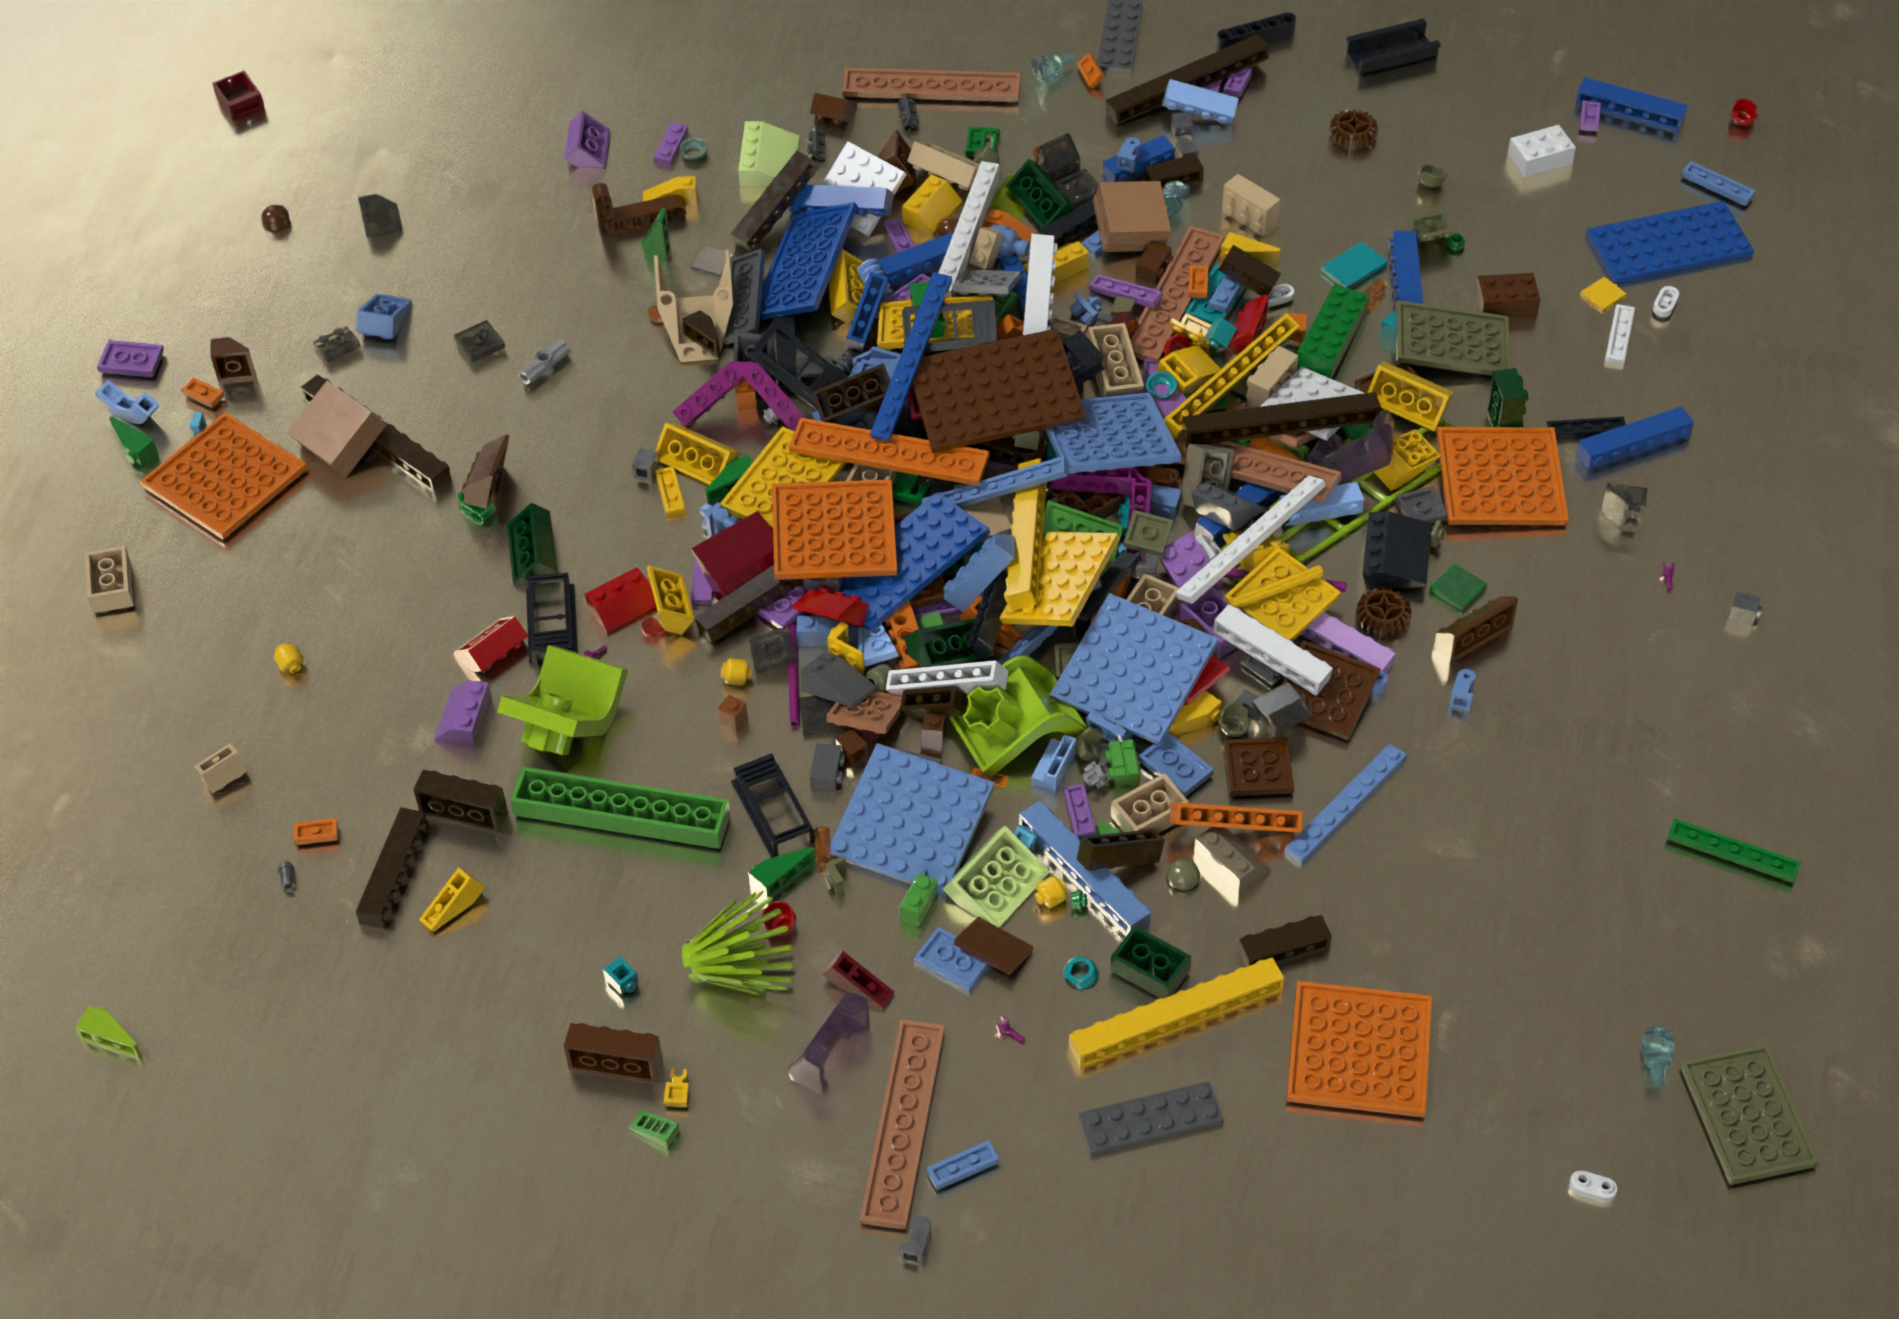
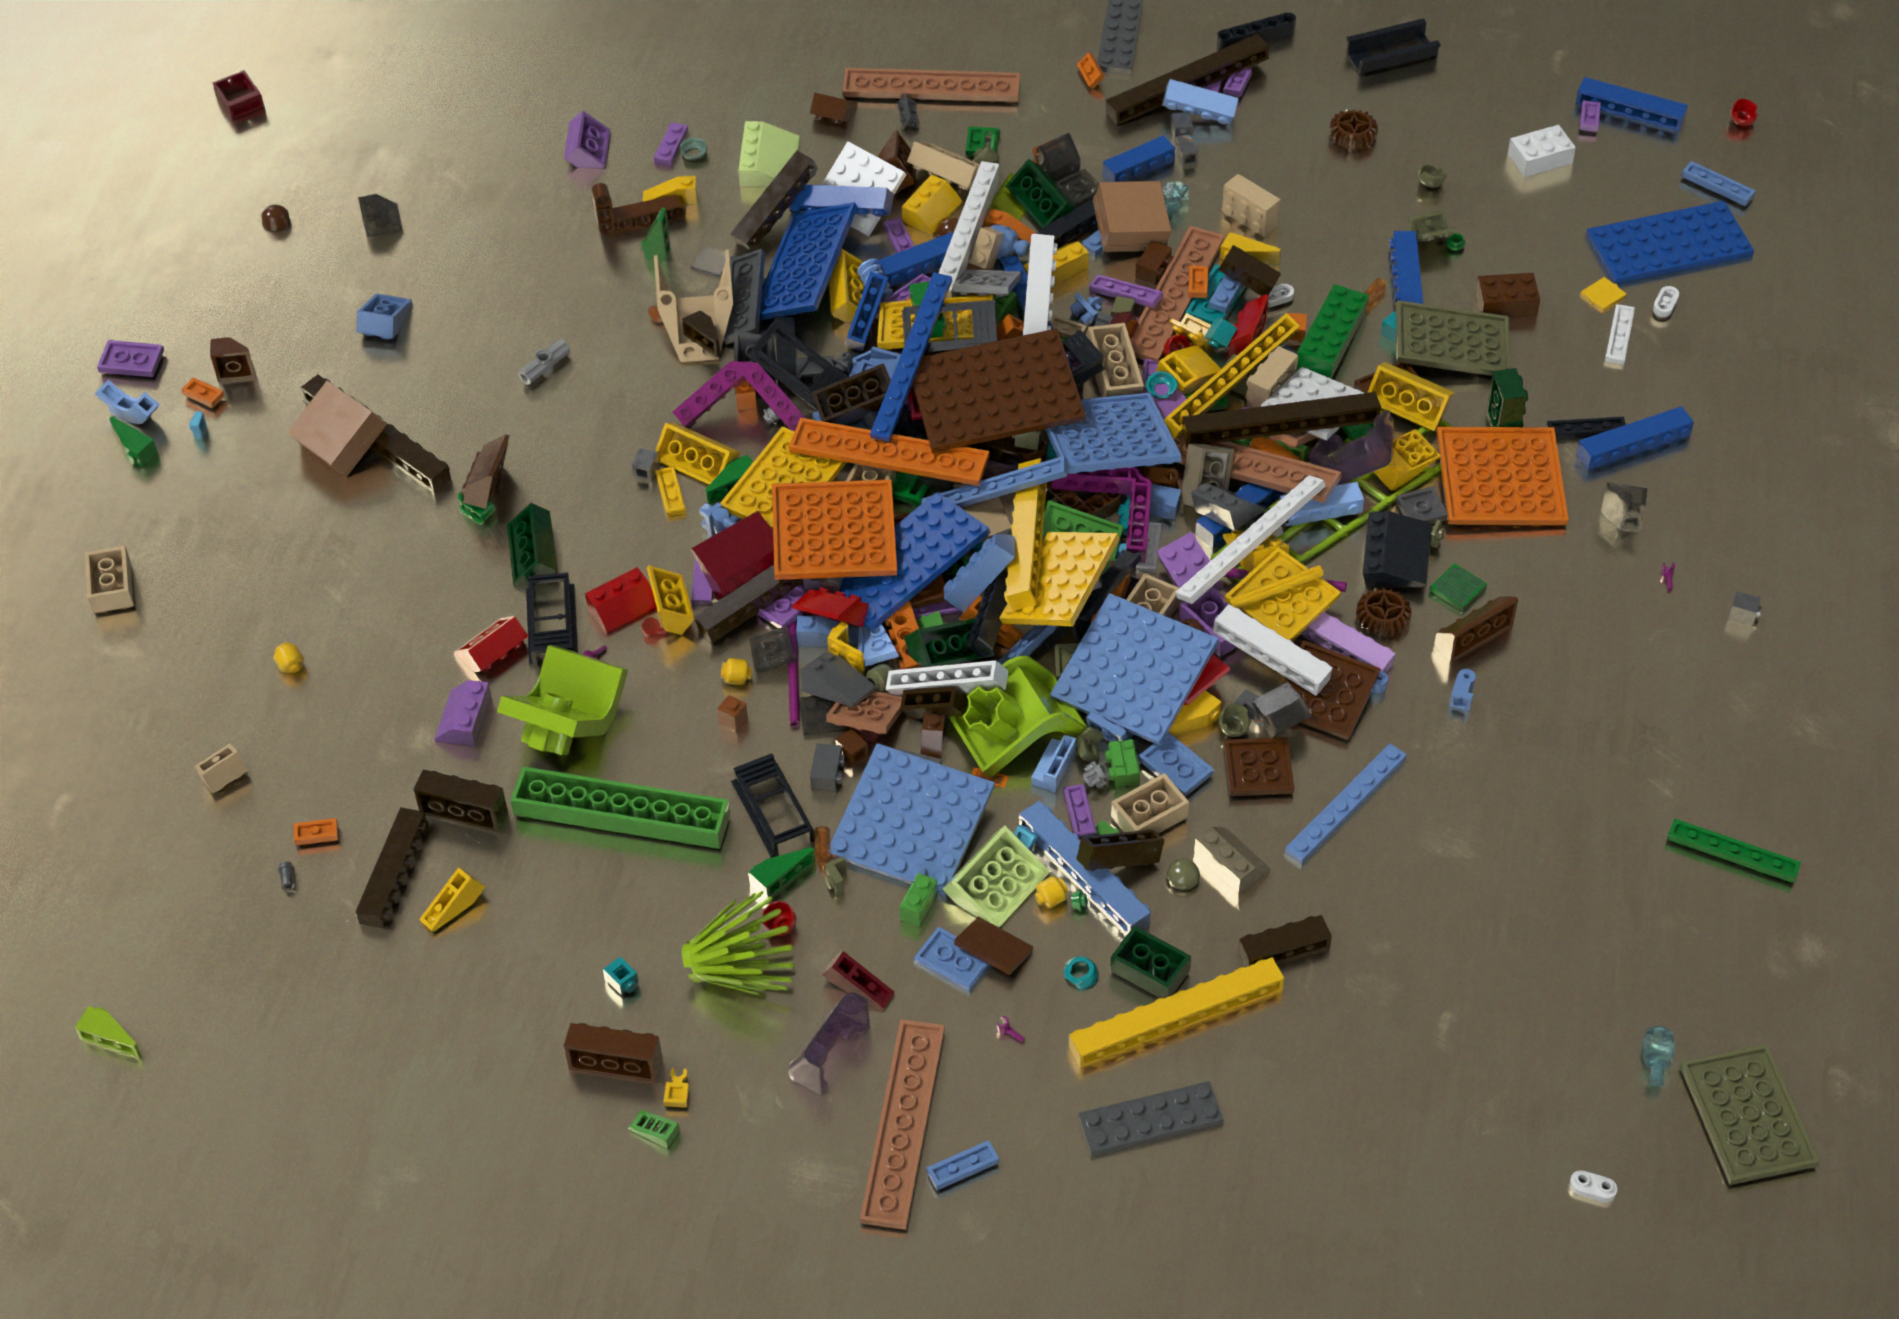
(224, 475): orange plate -> none
(336, 343): clear smoke plate -> none
(479, 341): clear smoke plate -> none
(816, 143): dark grey hinge -> none
(917, 1246): flat silver leg -> none
(1051, 66): clear light blue piece -> none
(1127, 155): medium blue leg -> none
(1148, 533): olive plate -> none
(1183, 169): dark brown brick -> none
(1209, 547): white plate -> none
(1235, 817): orange brick -> none
(1262, 670): dark grey hinge -> none
(1354, 266): teal tile -> none
(1360, 1049): orange plate -> none

